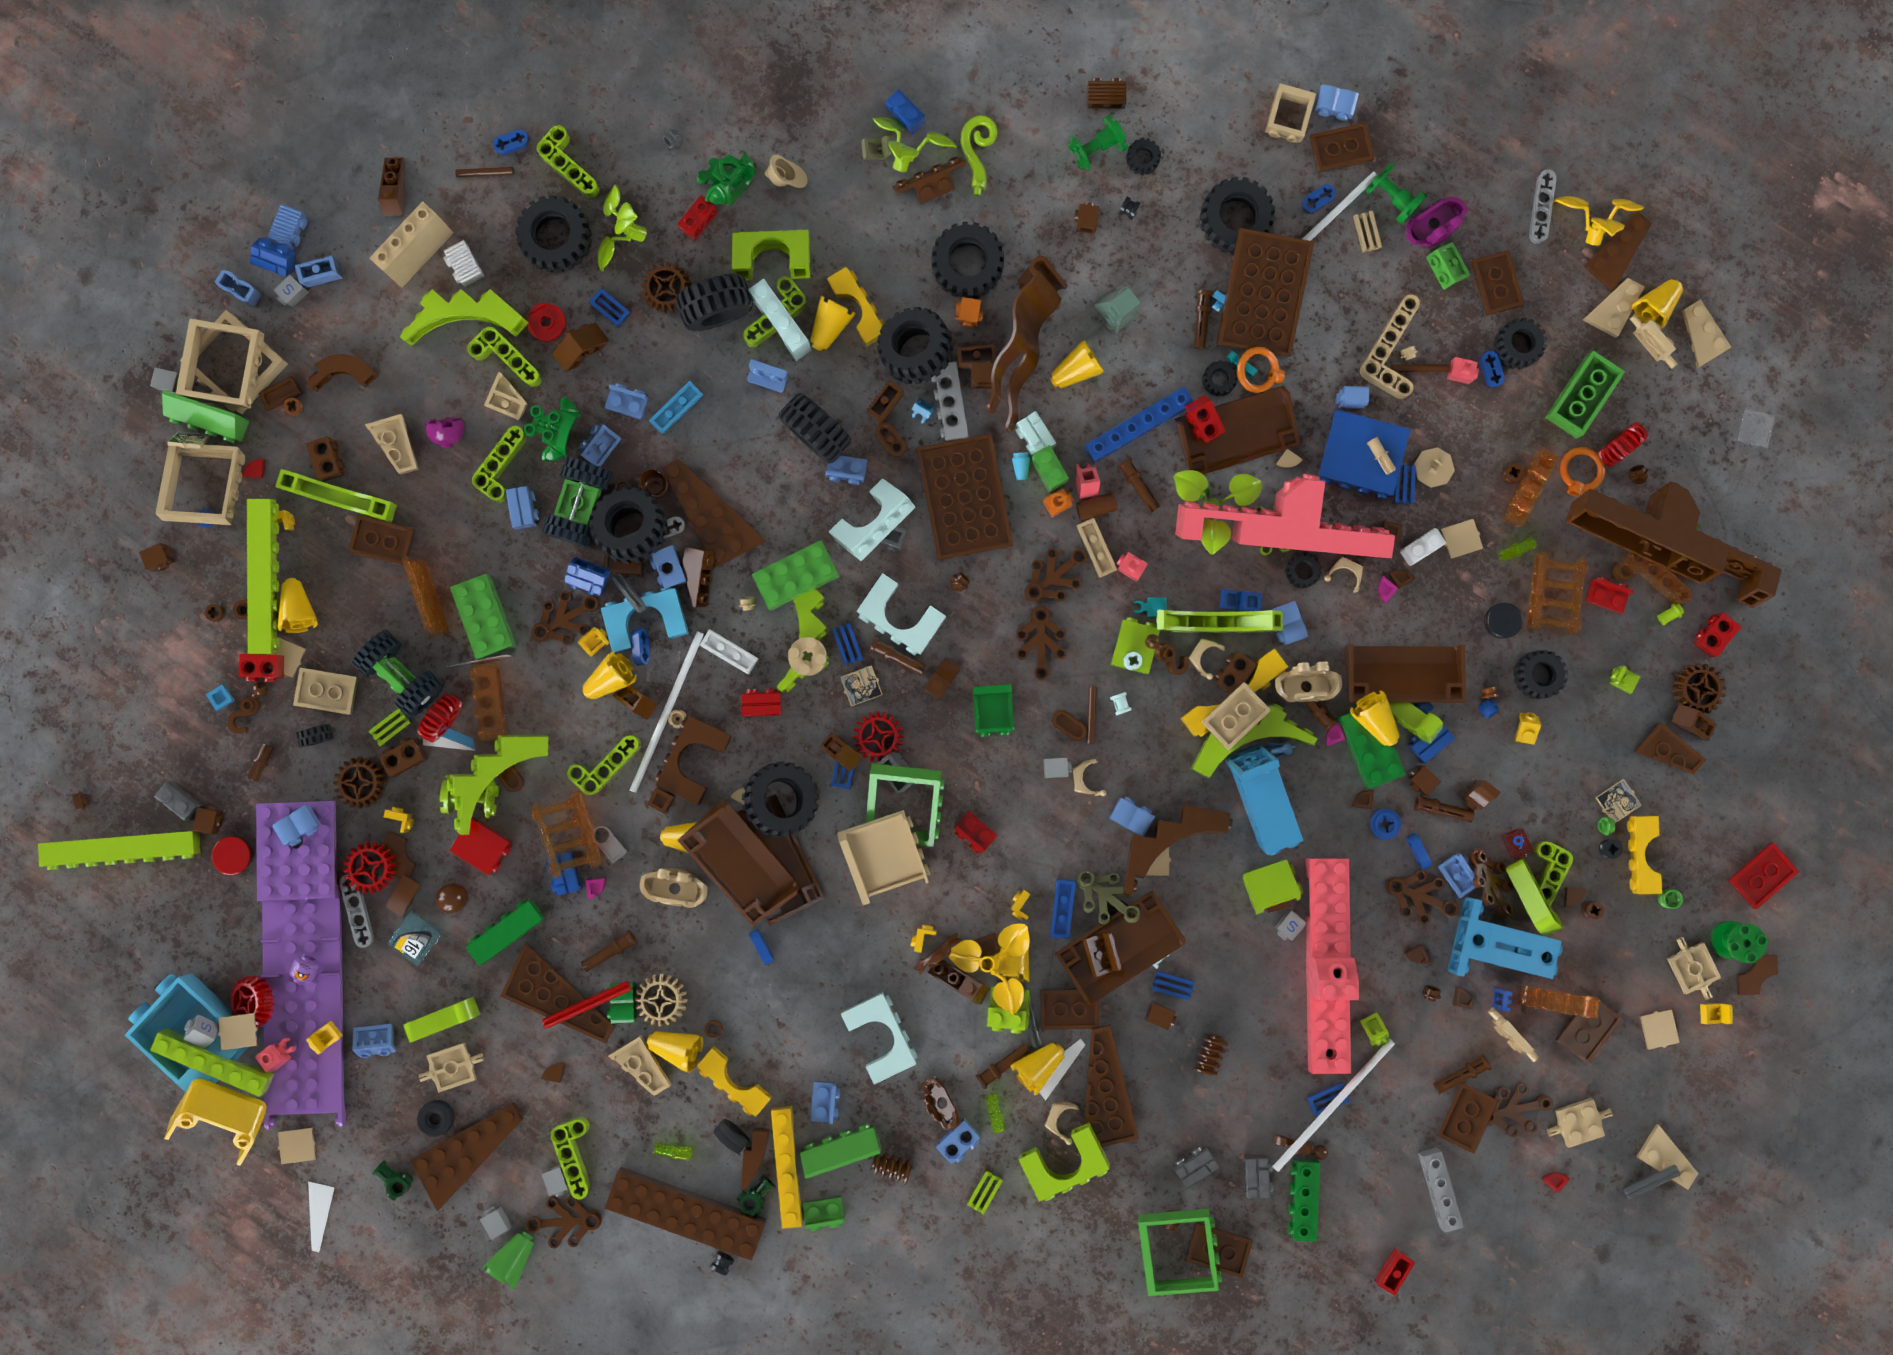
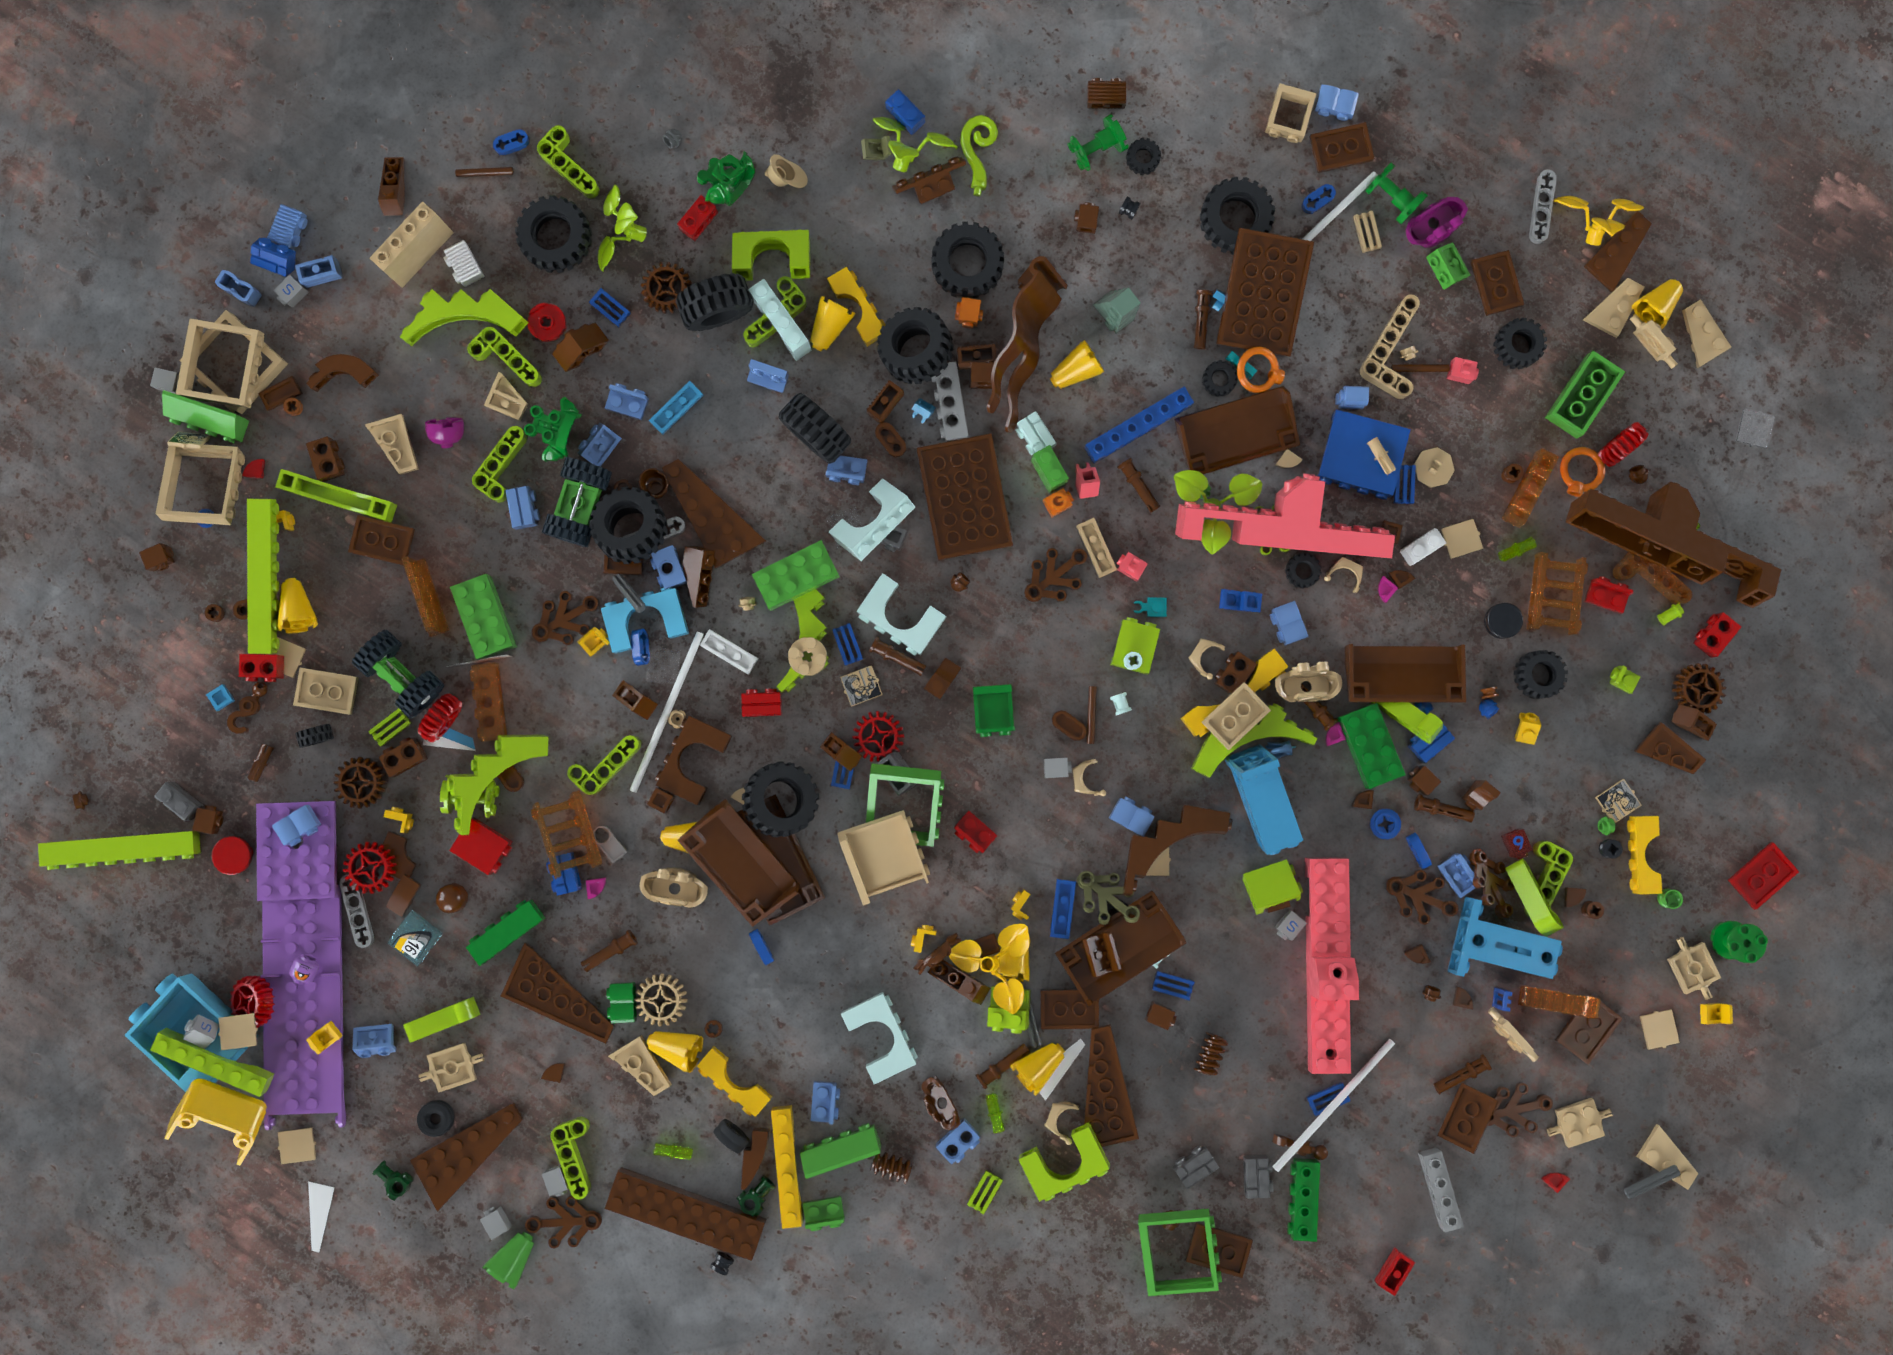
(274, 1055): coral brick -> none
(586, 1004): red axle -> none
(587, 576): brick -> none
(609, 676): yellow cone -> none
(1021, 465): medium azure cone -> none
(1041, 639): reddish brown plant -> none
(1096, 506): reddish brown pin -> none
(1166, 653): reddish brown piece -> none
(1207, 417): red brick -> none
(1219, 621): lime arch -> none
(1375, 1029): lime bracket -> none
(1376, 716): yellow cone -> none
(1496, 368): blue beam -> none
(1751, 981): reddish brown tile -> none

